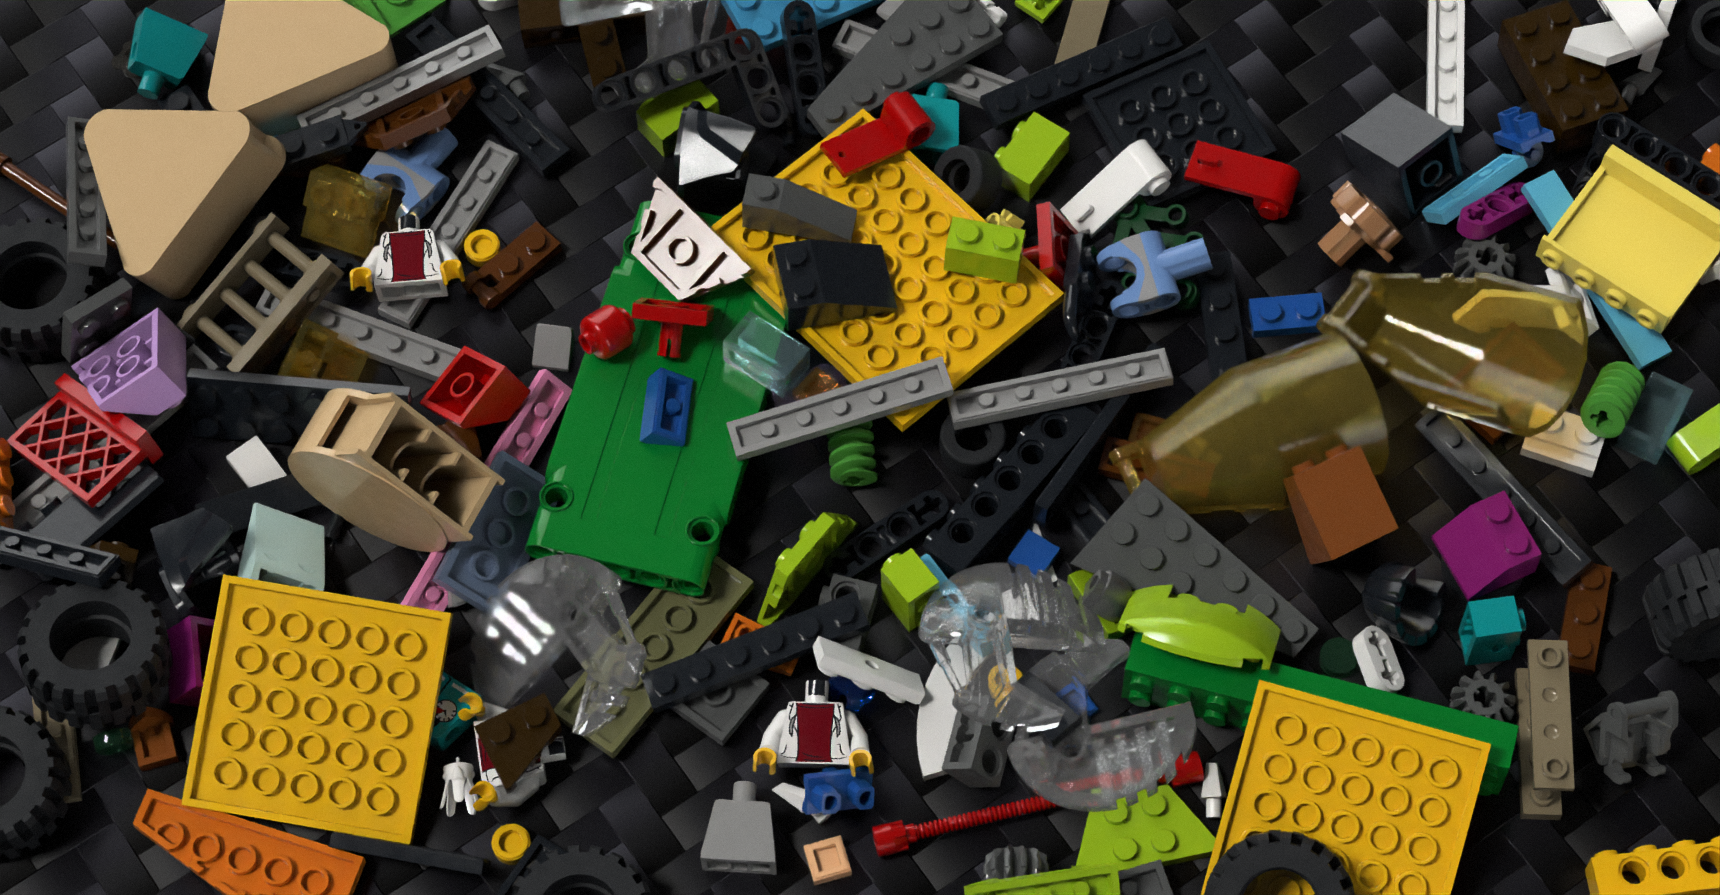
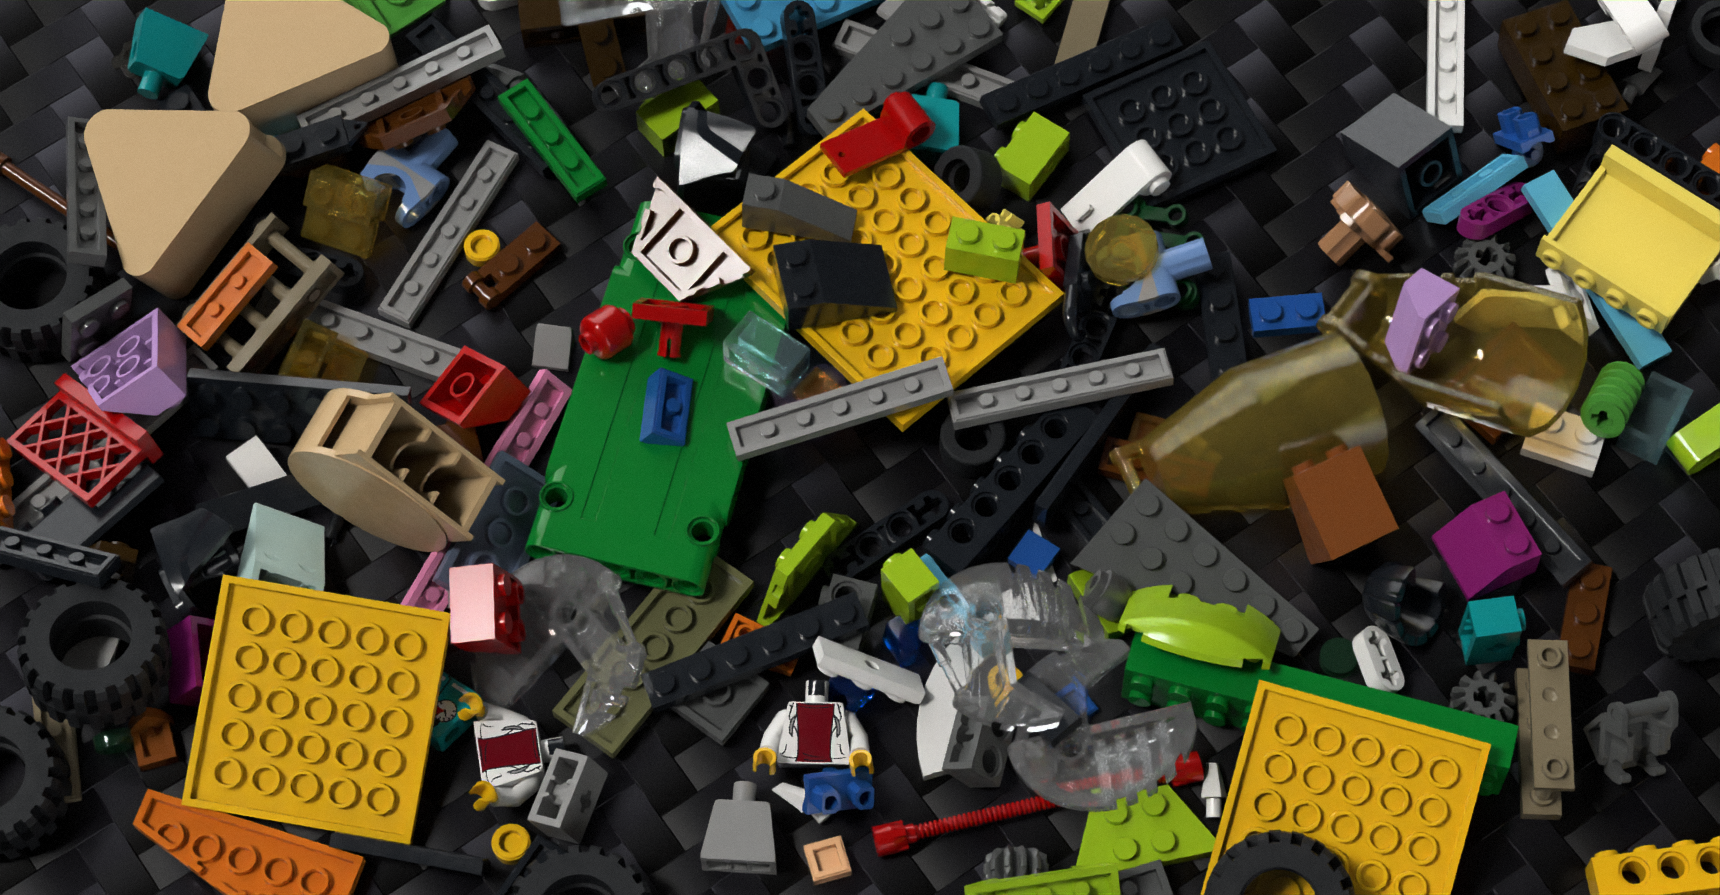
(227, 296): none -> orange plate
(408, 264): torso -> none
(458, 783): white piece -> none
(486, 609): none -> slope
(518, 738): dark brown wing -> none
(552, 140): none -> green tile
(567, 796): none -> light grey brick
(851, 456): bright green piece -> none
(902, 640): none -> clear blue tile
(1121, 249): none -> clear yellow tile
(1263, 179): red door -> none
(1421, 320): none -> lavender slope

